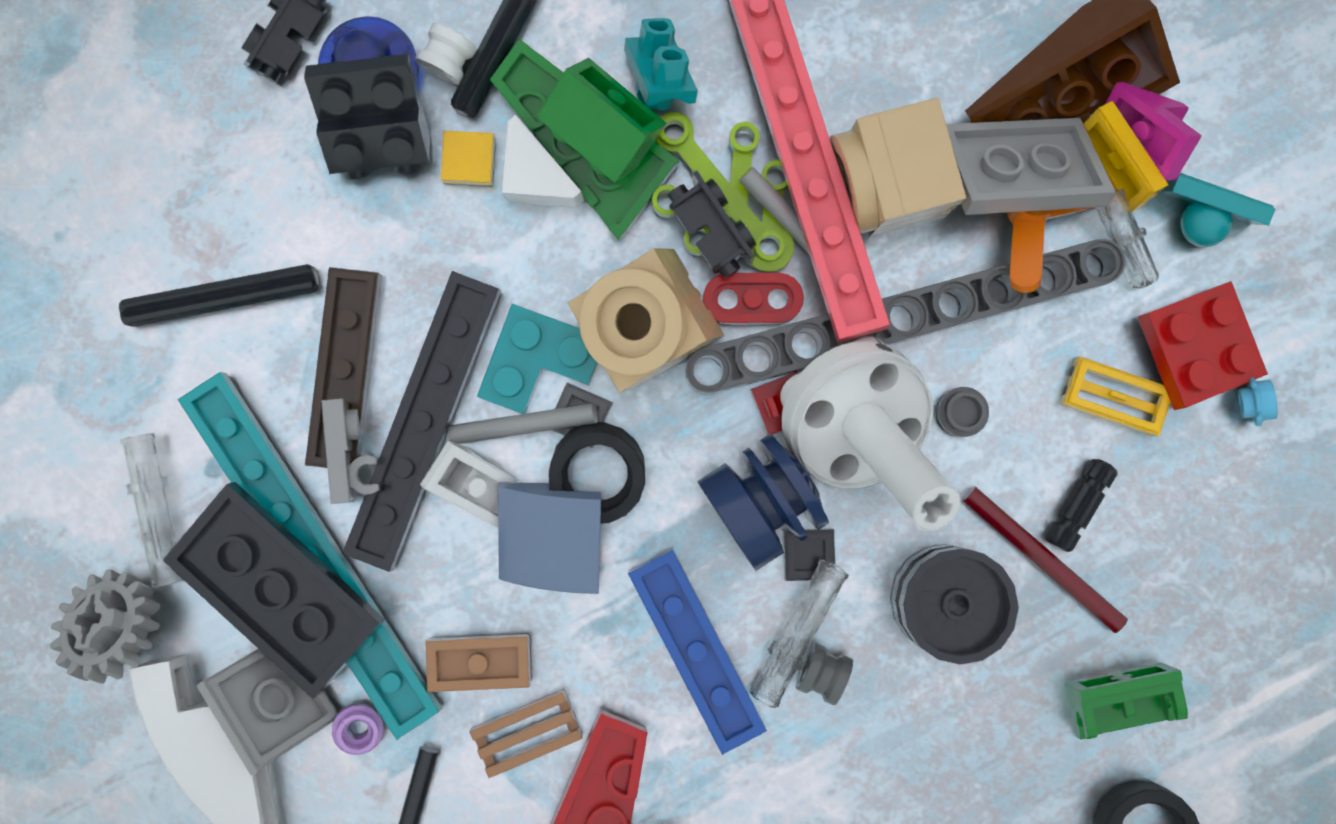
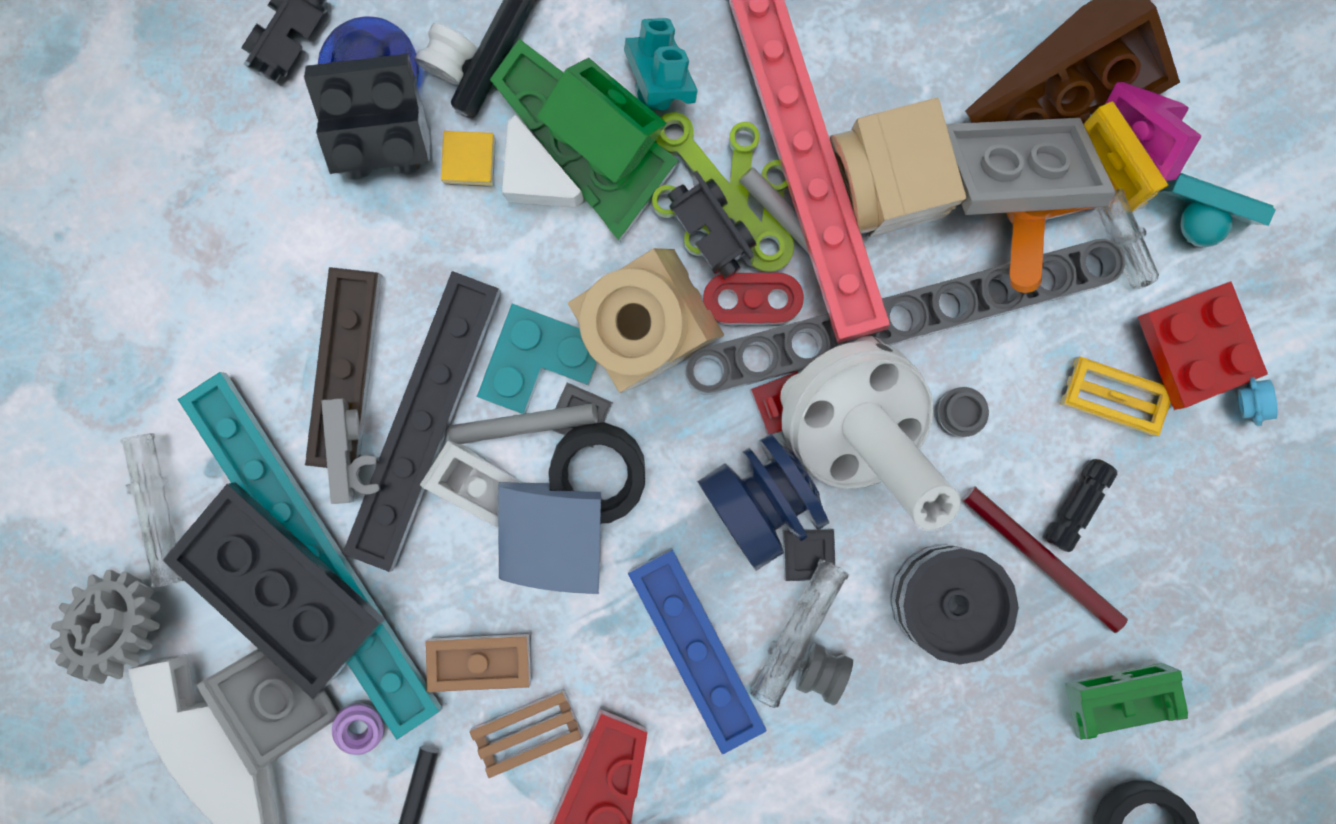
(218, 295): black axle -> none

